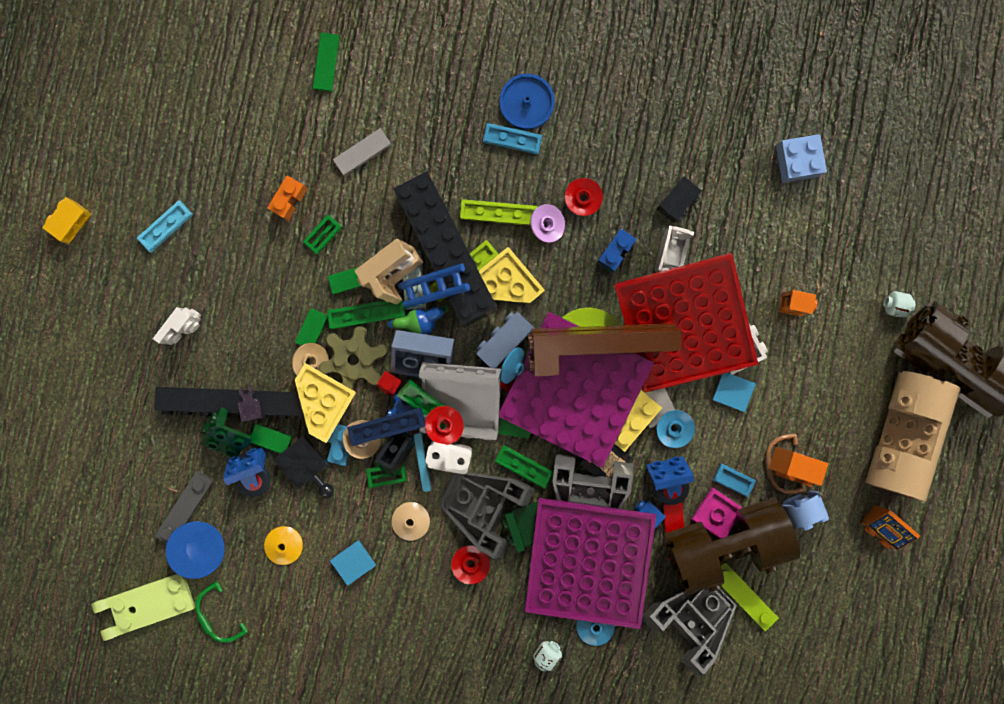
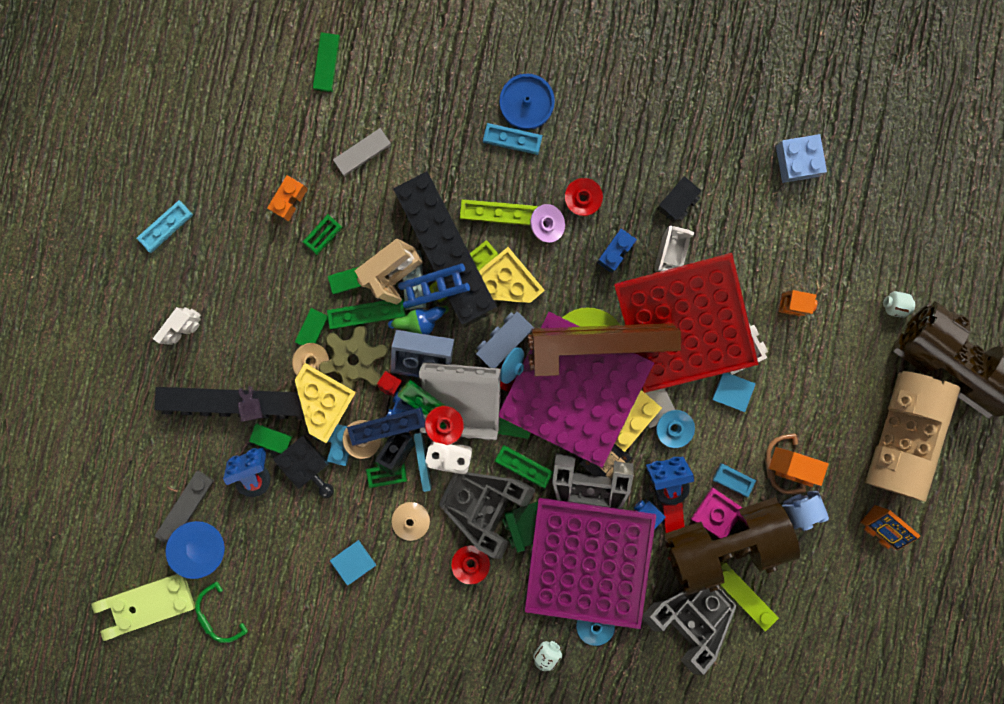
(66, 220): yellow brick -> none
(221, 437): dark green bracket -> none
(291, 540): yellow dish -> none

